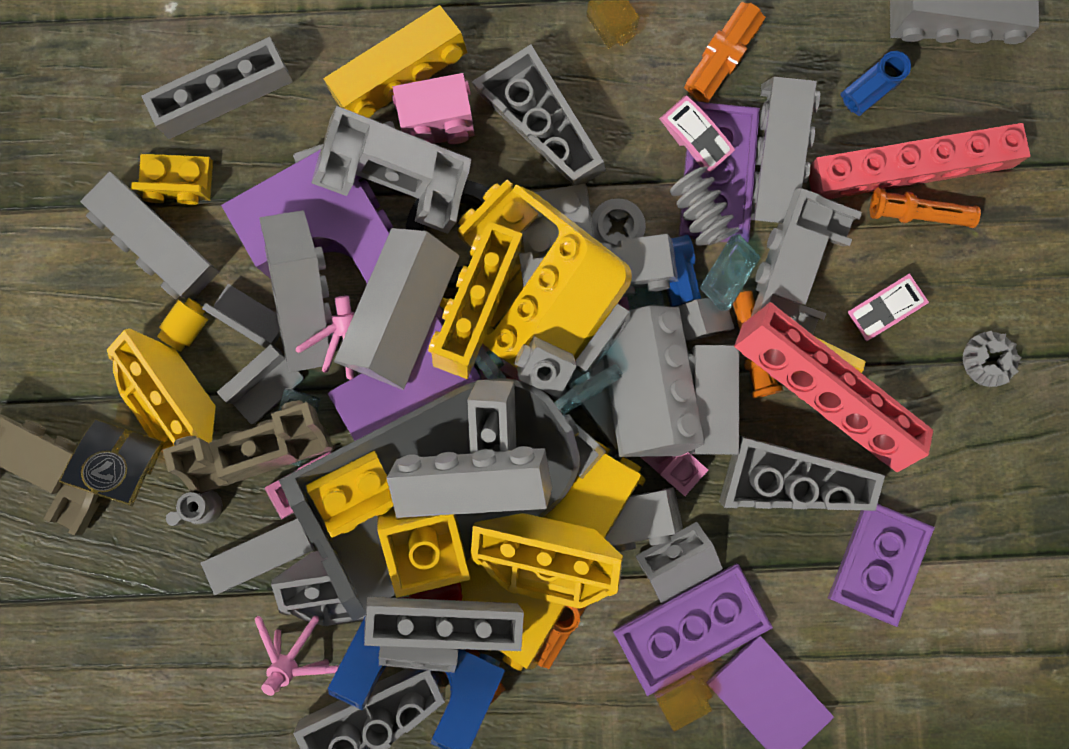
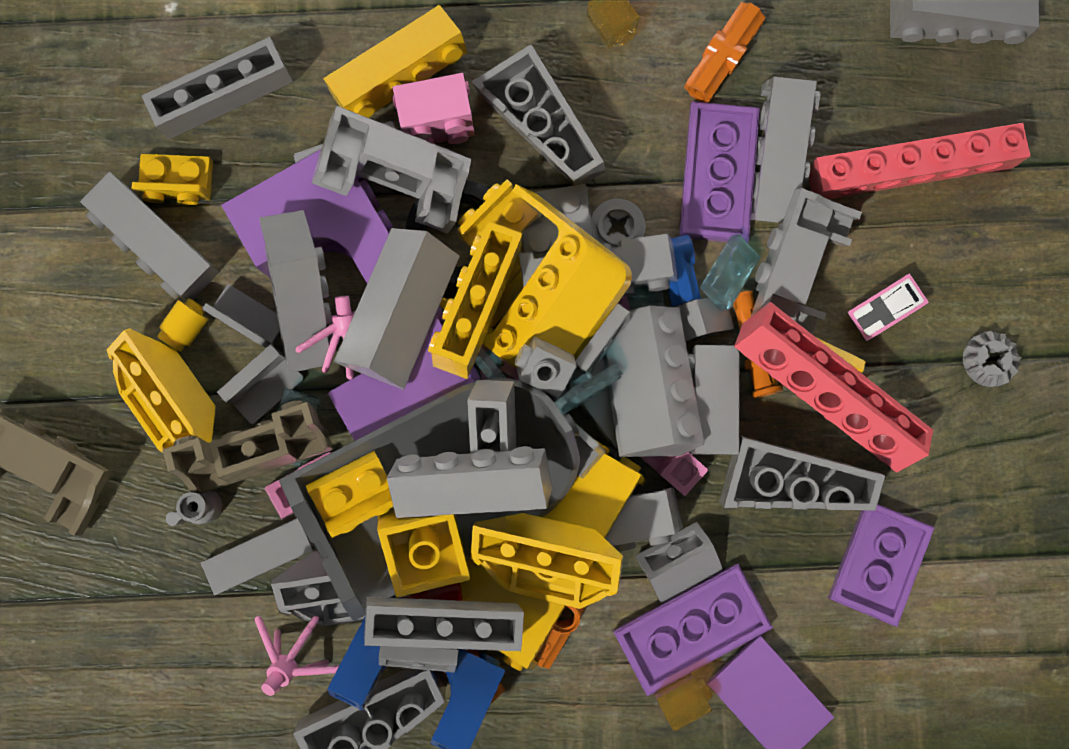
(111, 462): black slope -> none
(697, 133): slope -> none
(702, 208): light grey piece -> none
(876, 83): blue piece -> none
(909, 207): orange pin -> none

